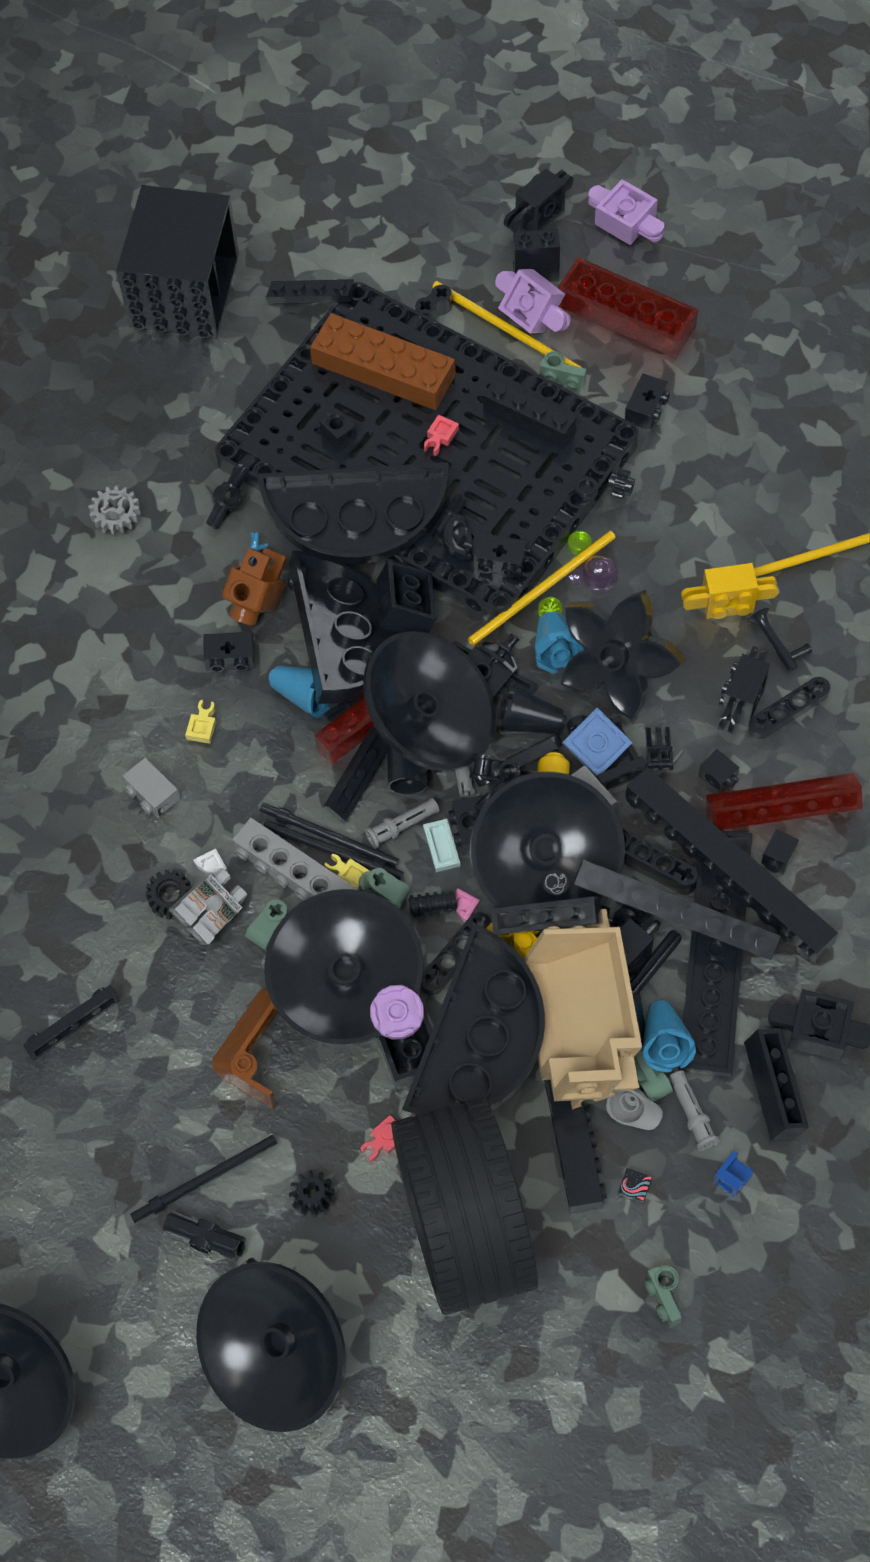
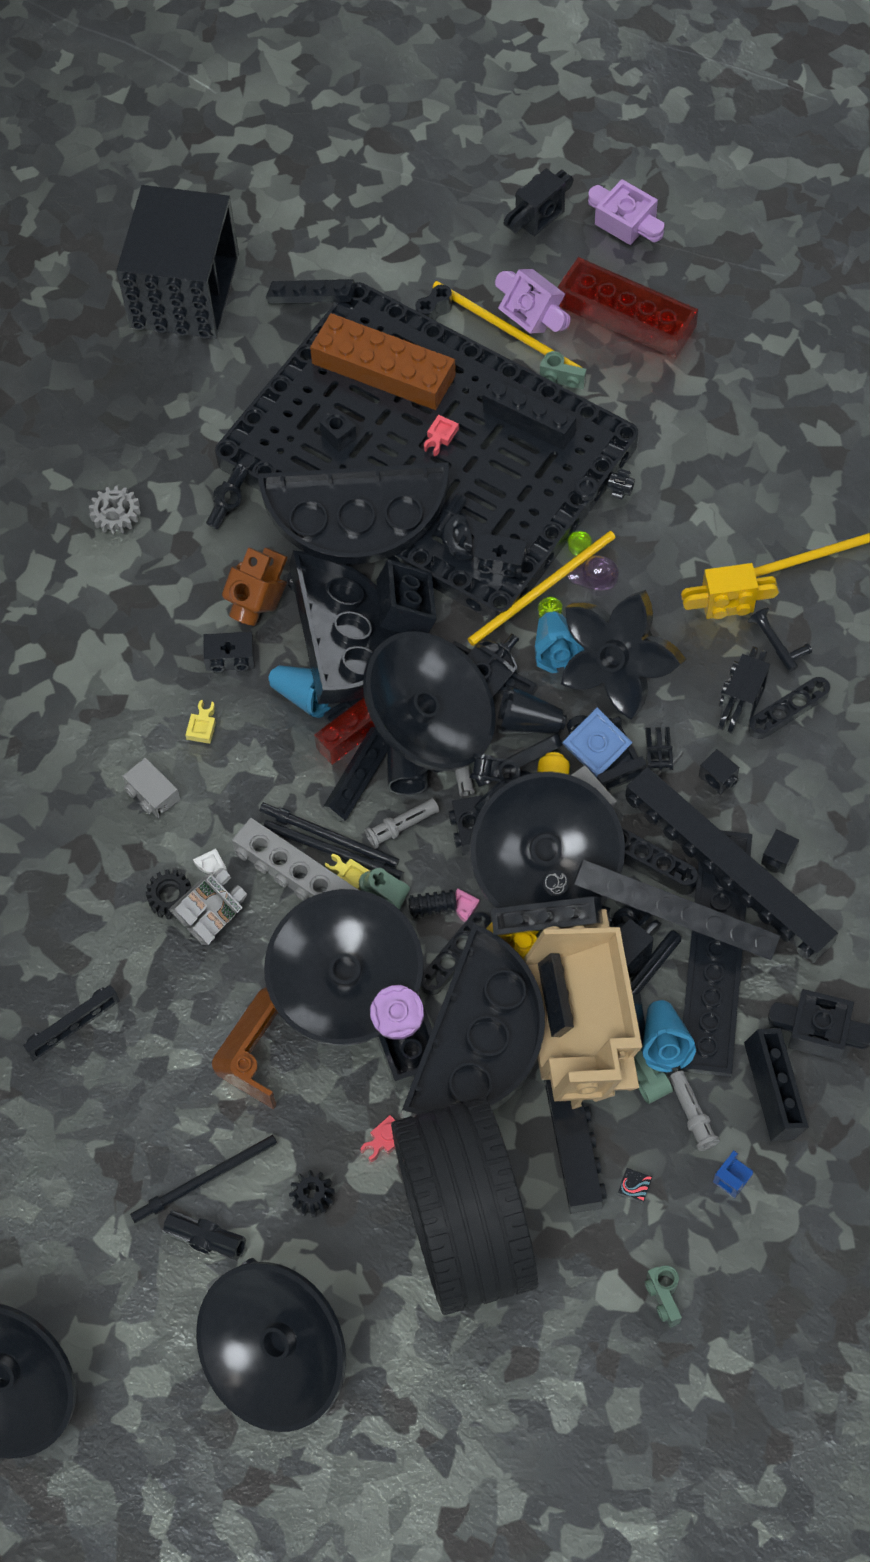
(255, 544): dark azure bar -> none
(263, 926): sand green piece -> none
(441, 845): light aqua tile -> none
(539, 252): black panel -> none
(555, 995): none -> black plate
(637, 1113): light grey cap -> none
(646, 401): black brick -> none
(784, 801): clear red brick -> none

